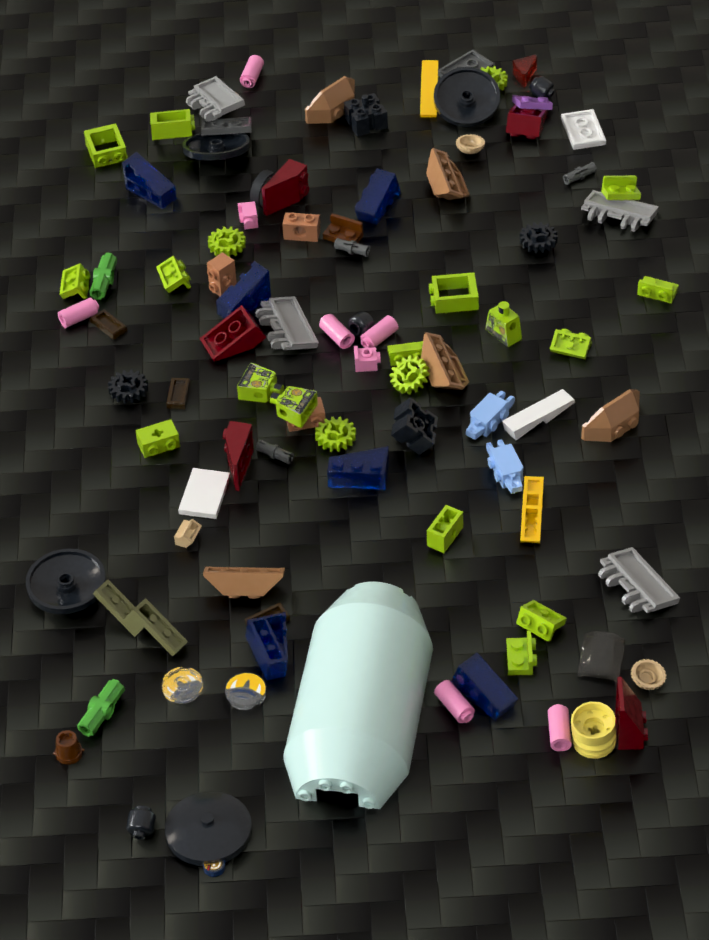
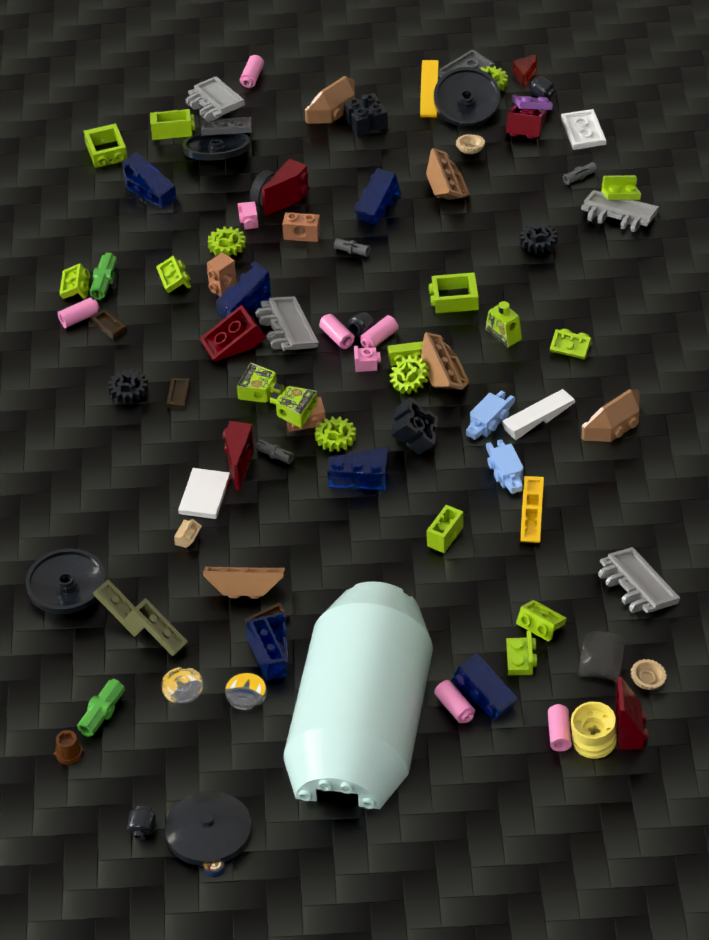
(157, 438): lime brick -> none
(343, 228): reddish brown bracket -> none
(657, 289): lime bracket -> none

